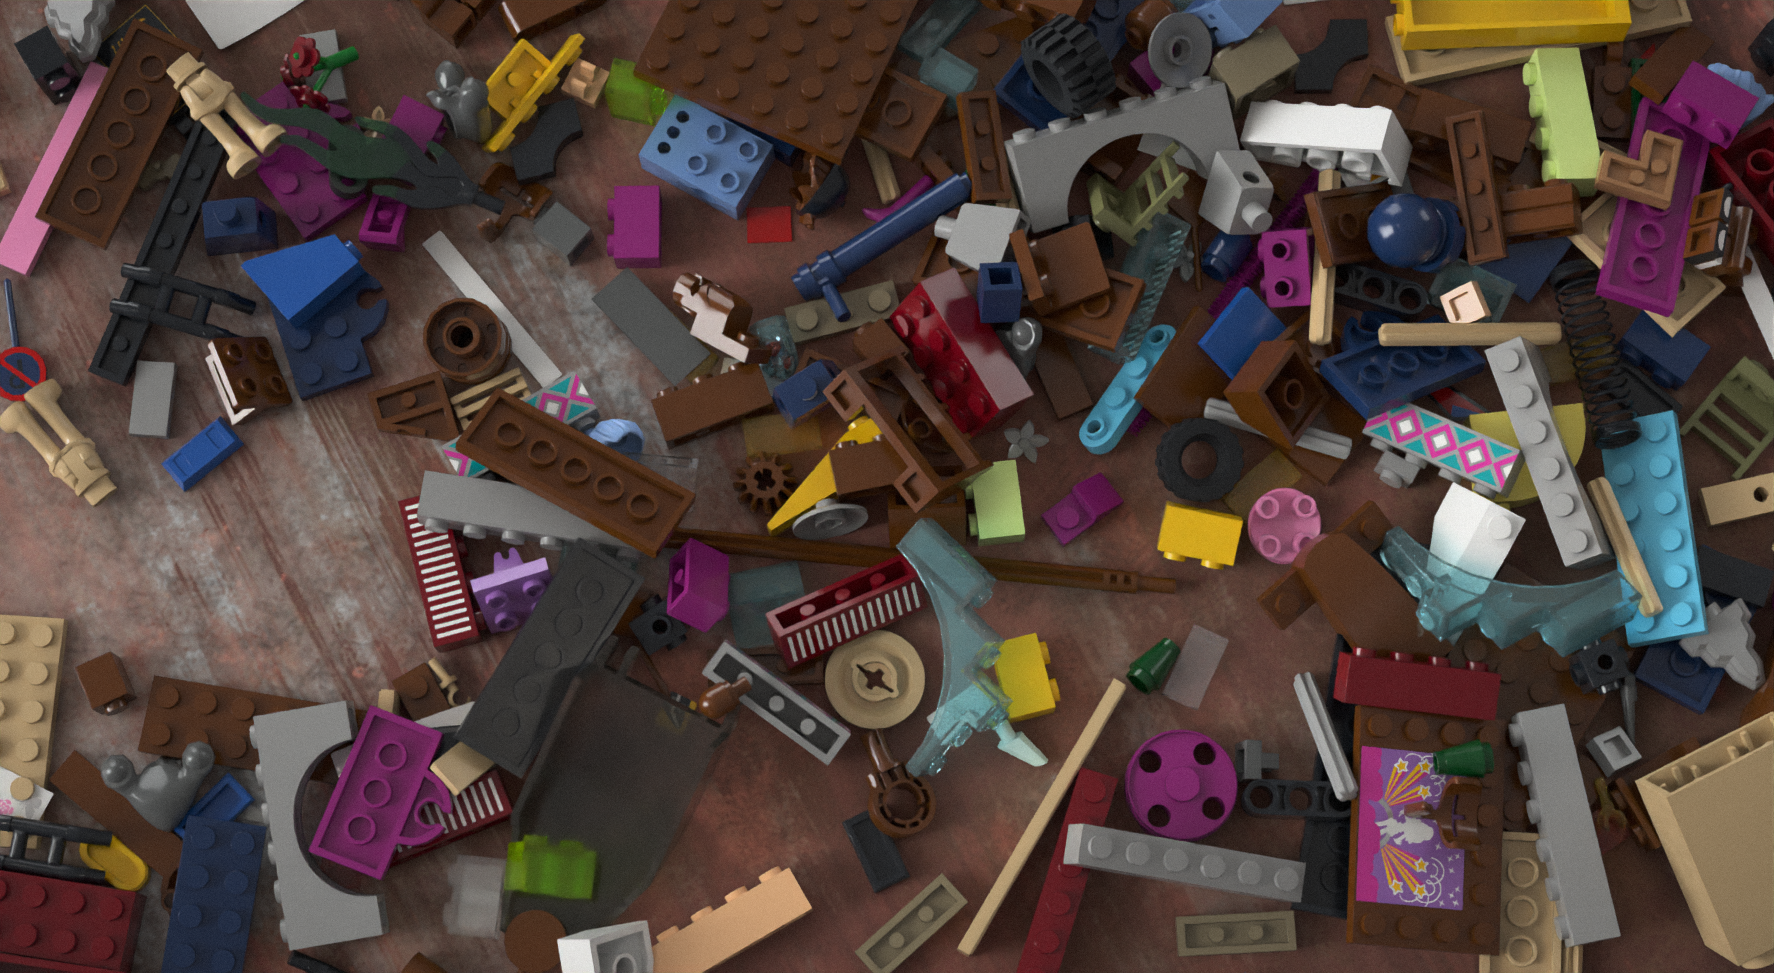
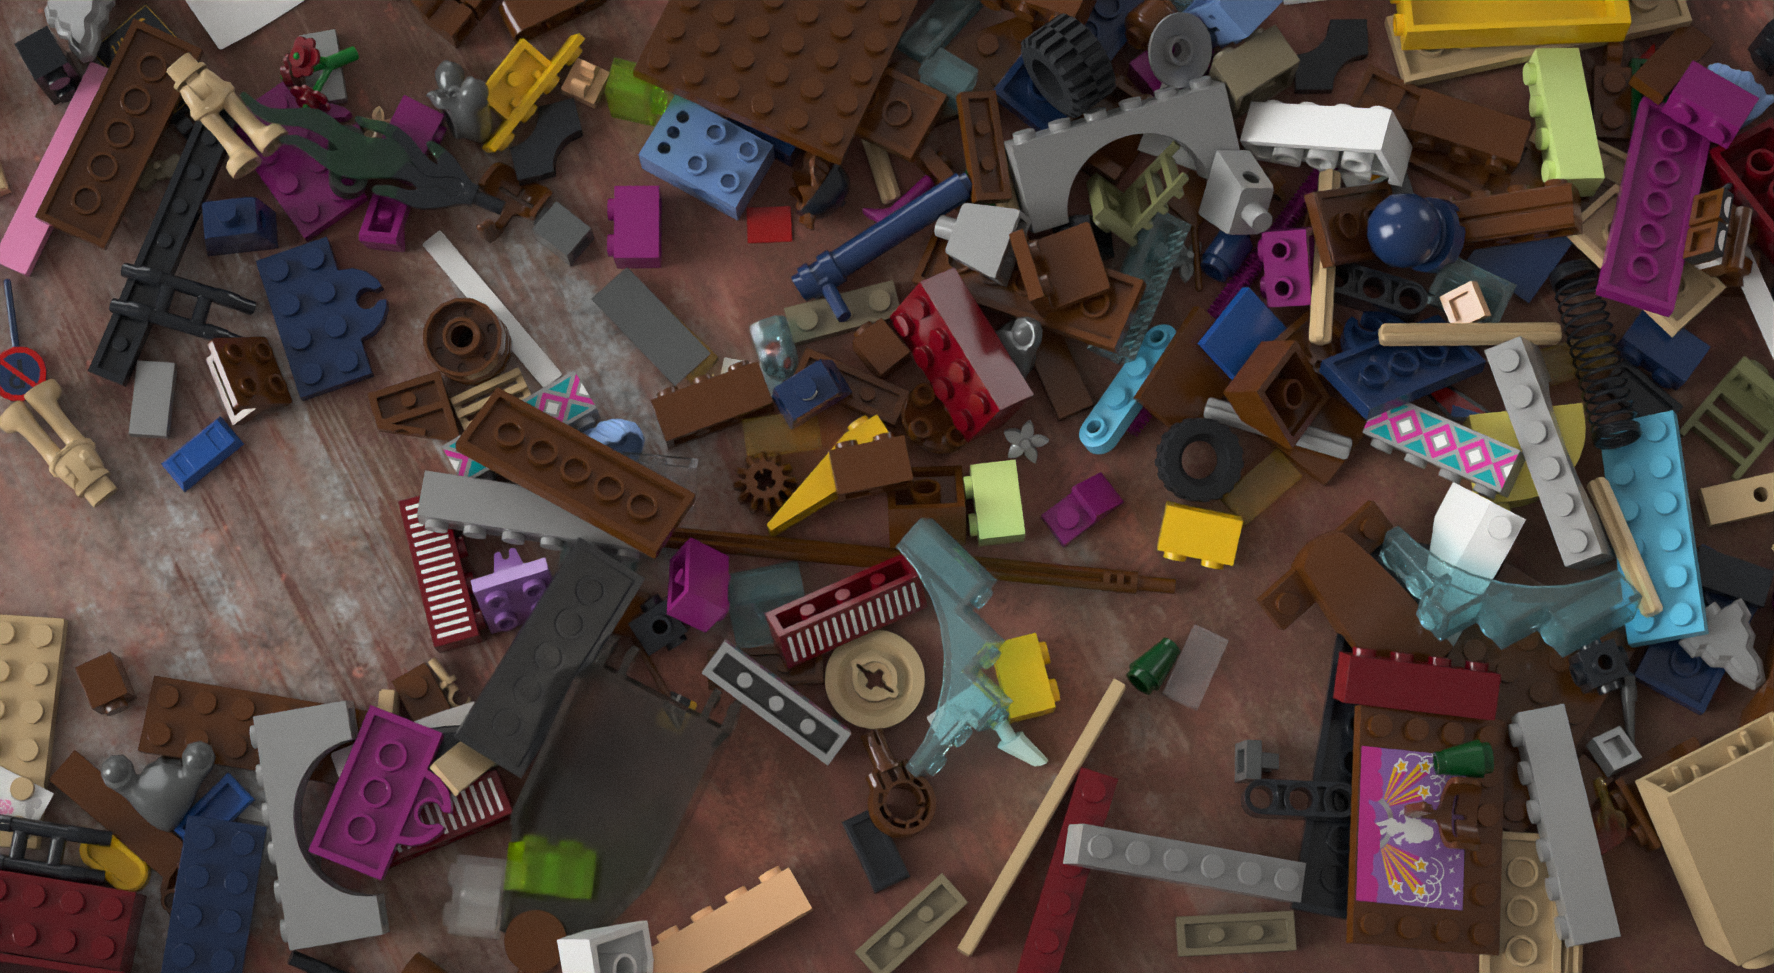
(306, 276): blue slope -> none
(720, 318): reddish brown plate -> none
(723, 697): reddish brown cylinder -> none
(830, 520): light grey dish -> none
(919, 482): reddish brown hinge -> none
(999, 292): dark blue brick -> none
(1180, 786): magenta piece -> none
(1283, 524): bright pink dish -> none
(1325, 736): light grey axle -> none
(1395, 470): light grey plate -> none
(1476, 188): reddish brown tile -> none
(1646, 179): medium nougat tile -> none

